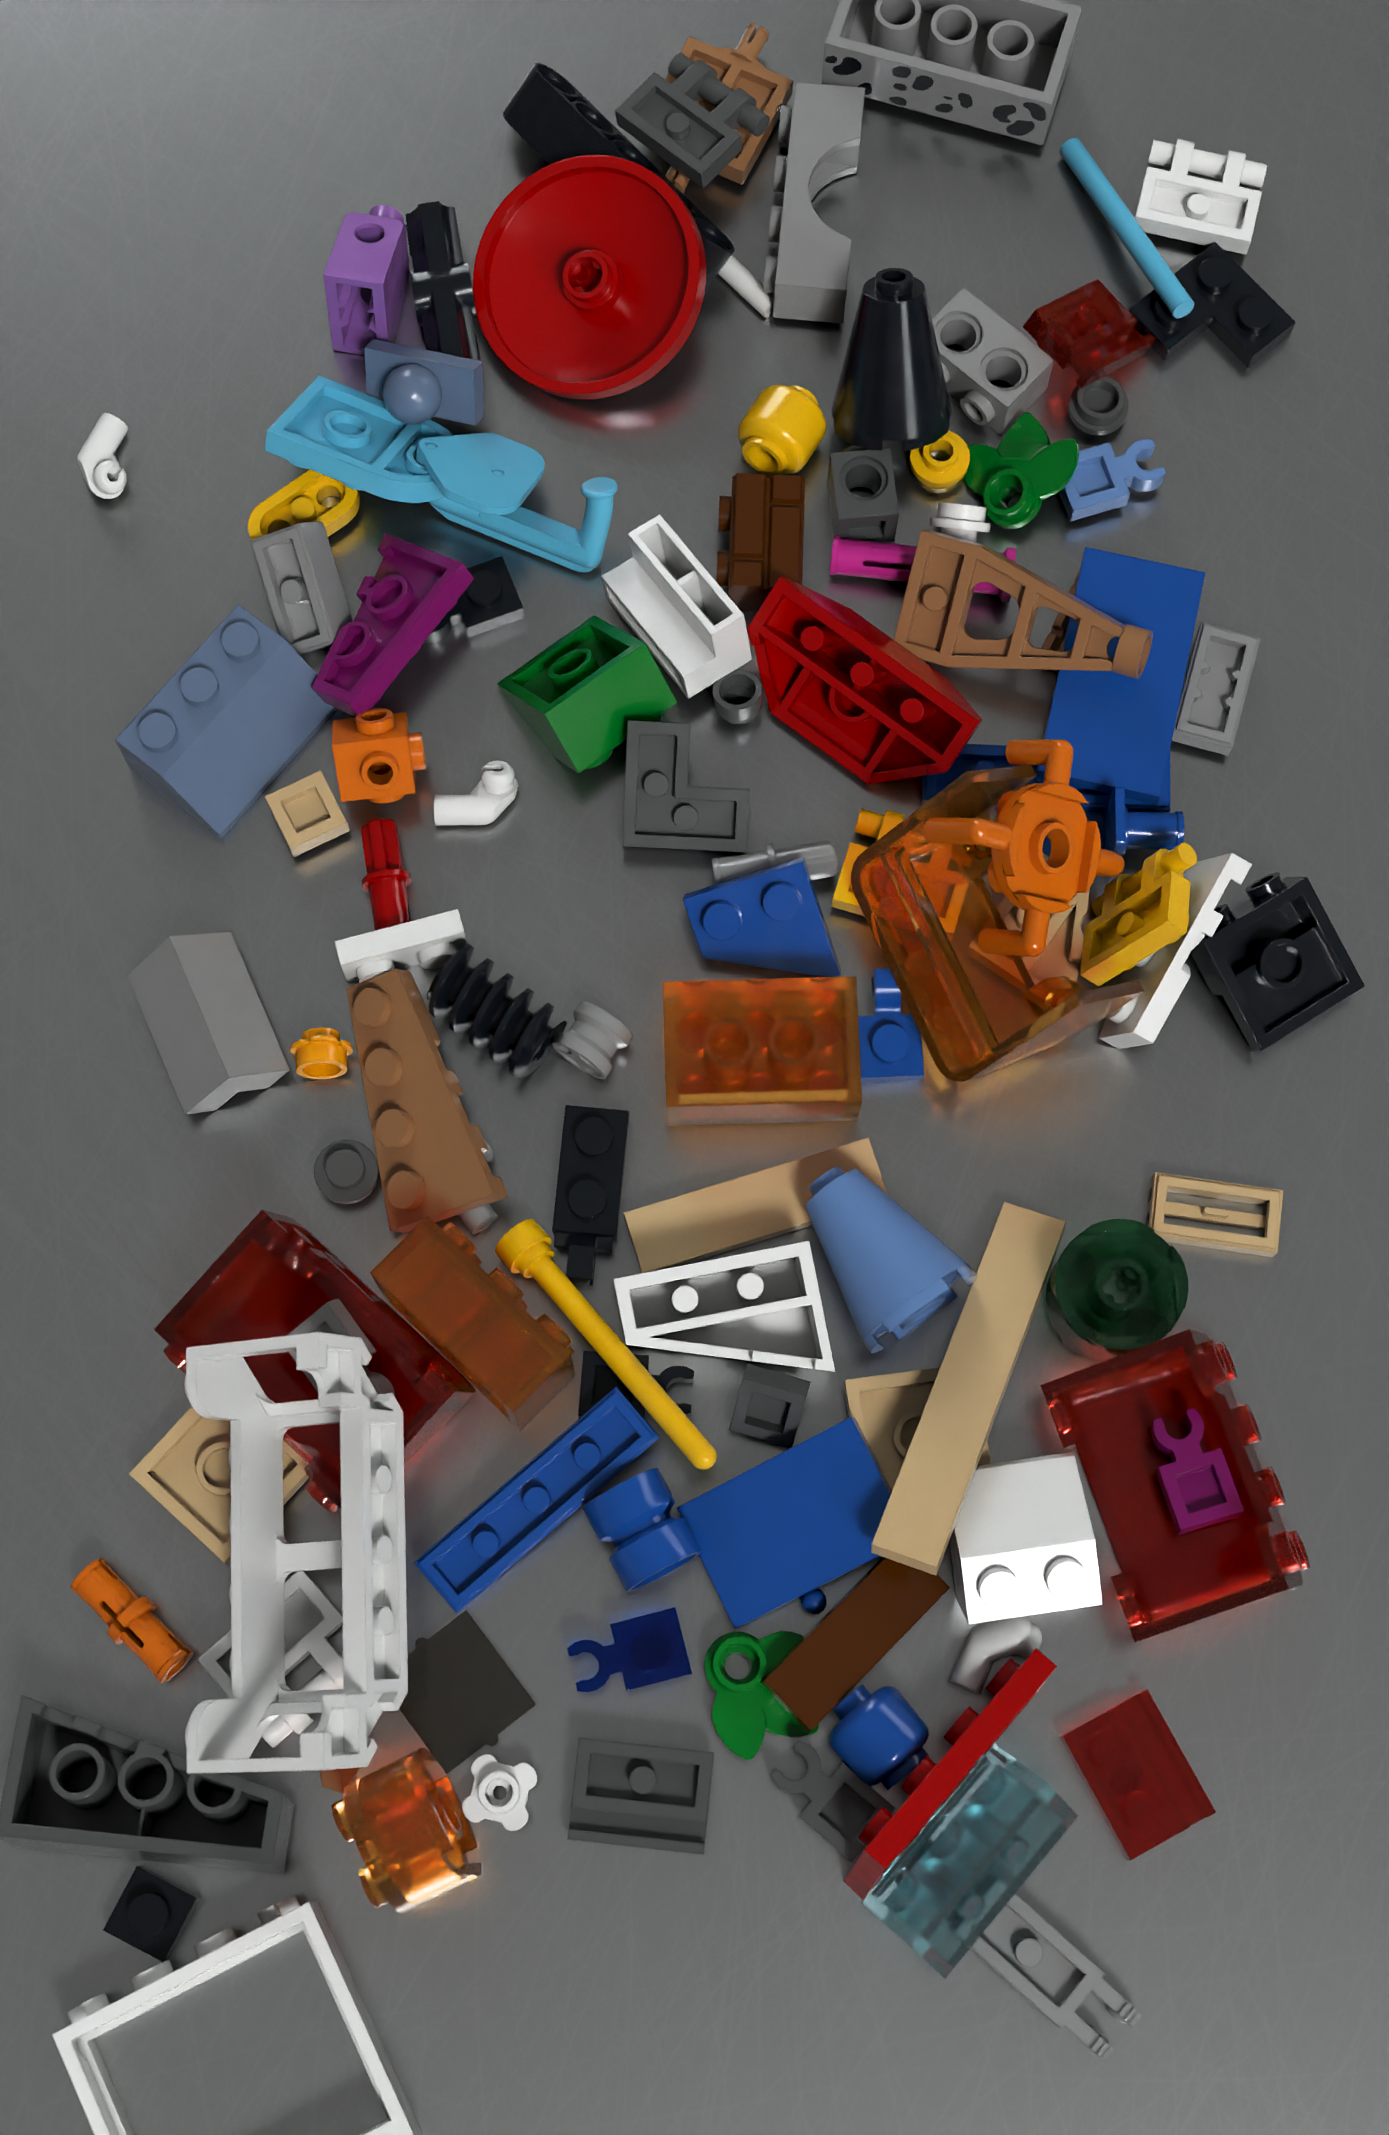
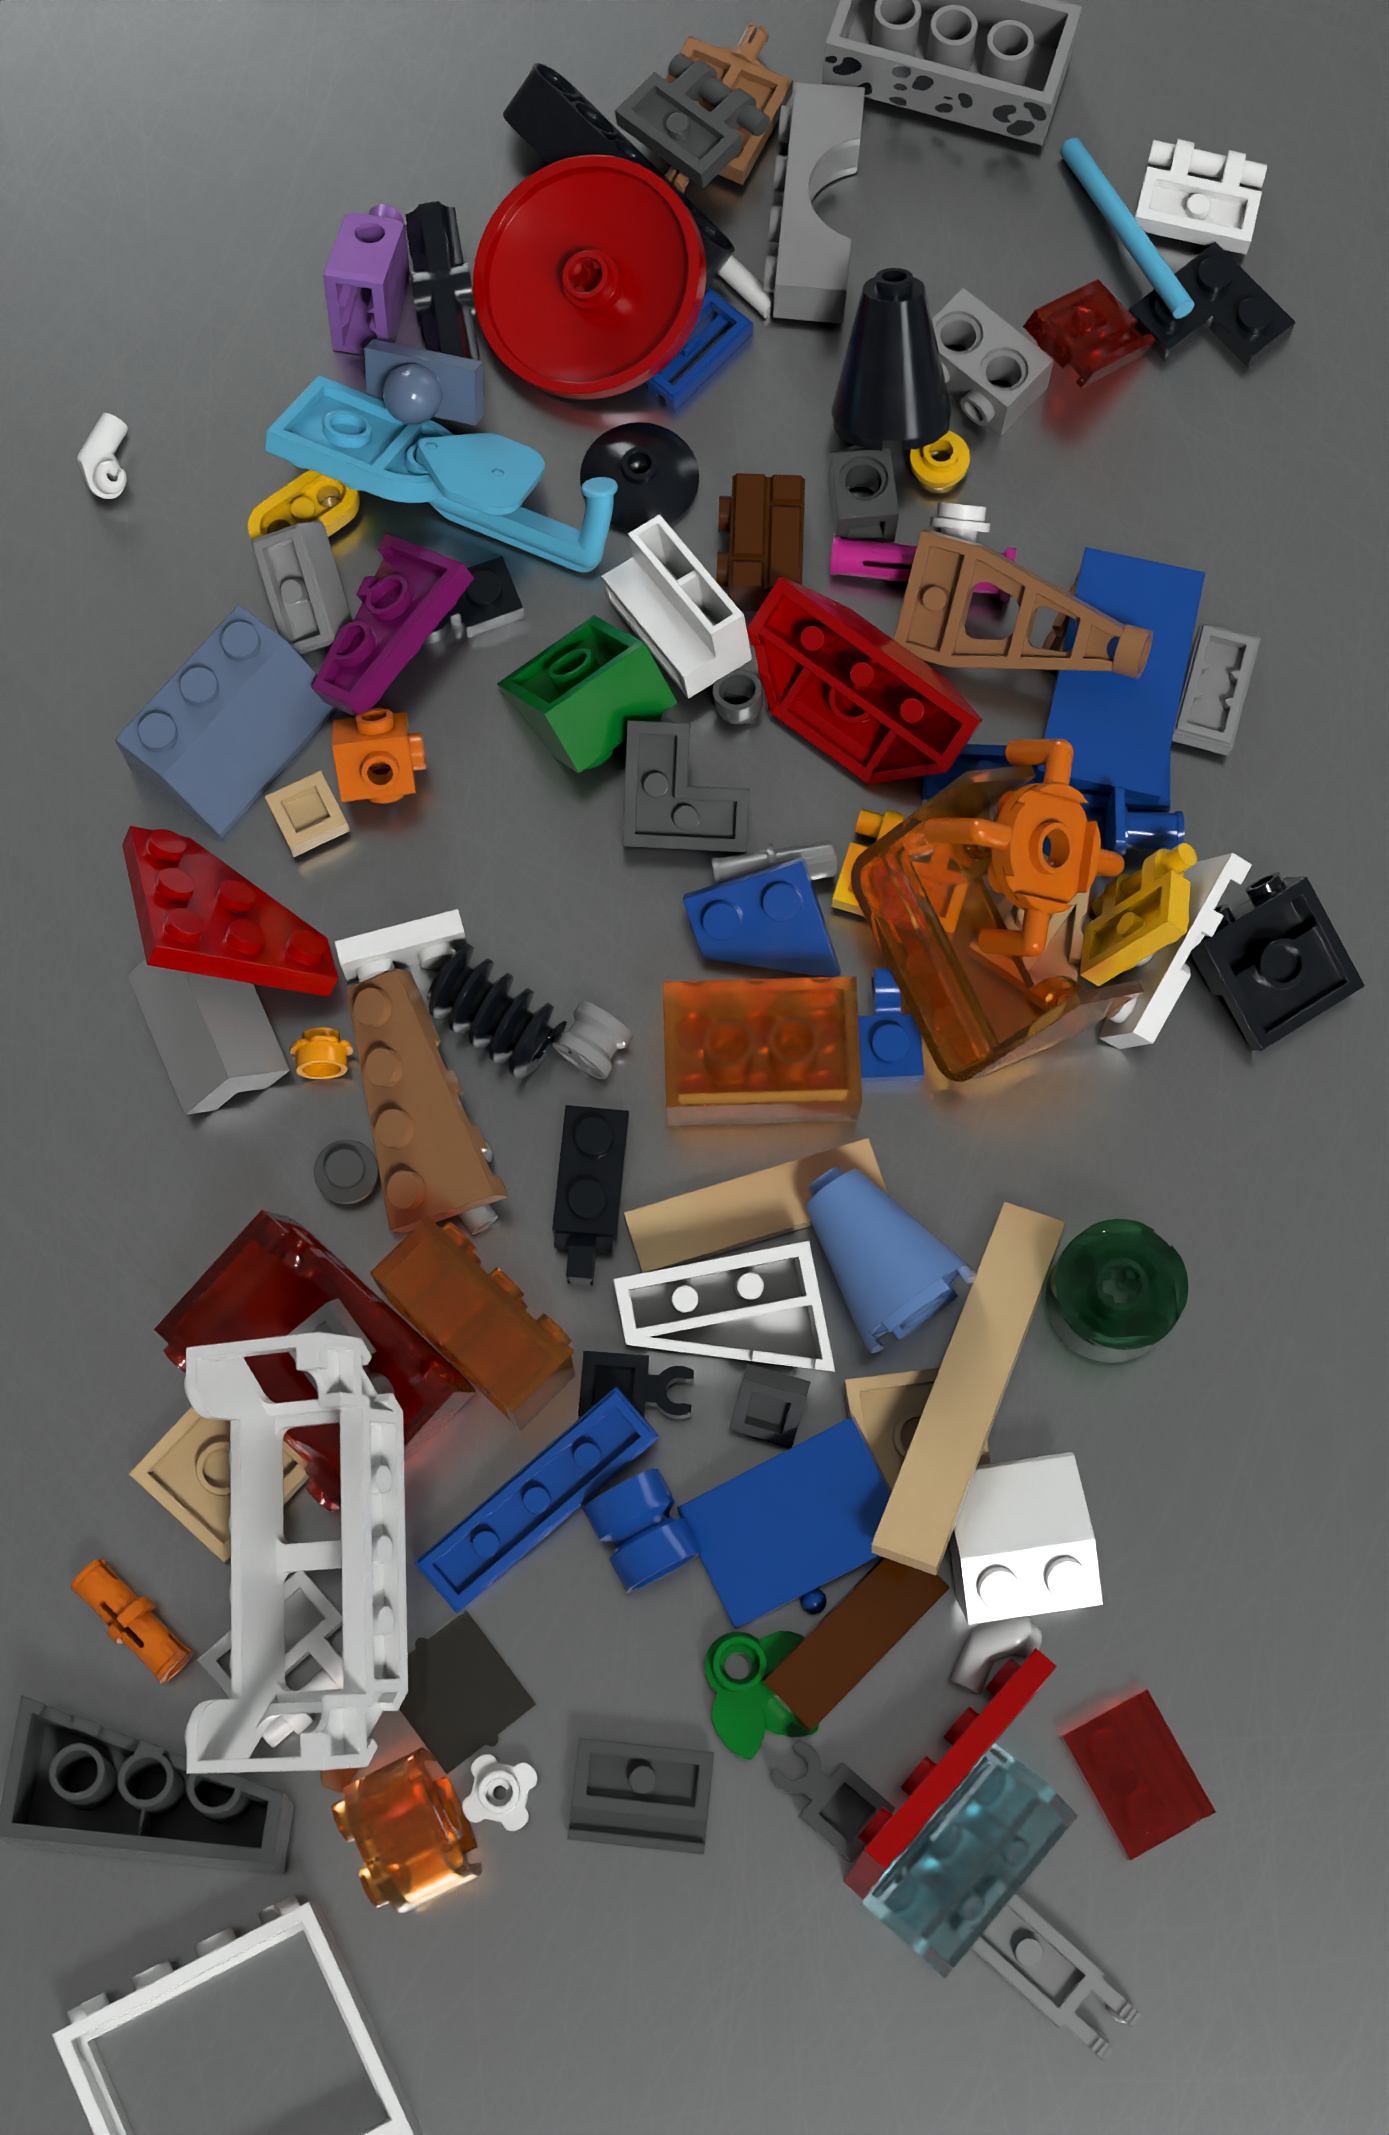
(152, 1913): black plate -> none
(216, 922): none -> red plate
(385, 873): red axle -> none
(483, 803): white arm -> none
(528, 1252): yellow piece -> none
(645, 1652): clear blue plate -> none
(663, 490): none -> black dish
(711, 360): none -> blue tile
(781, 430): yellow head -> none
(878, 1735): blue head -> none
(1020, 464): green plate -> none
(1099, 407): dark grey plate -> none
(1104, 480): medium blue plate -> none
(1109, 1420): clear red windscreen -> none
(1195, 1483): magenta plate -> none
(1270, 1223): tan tile -> none

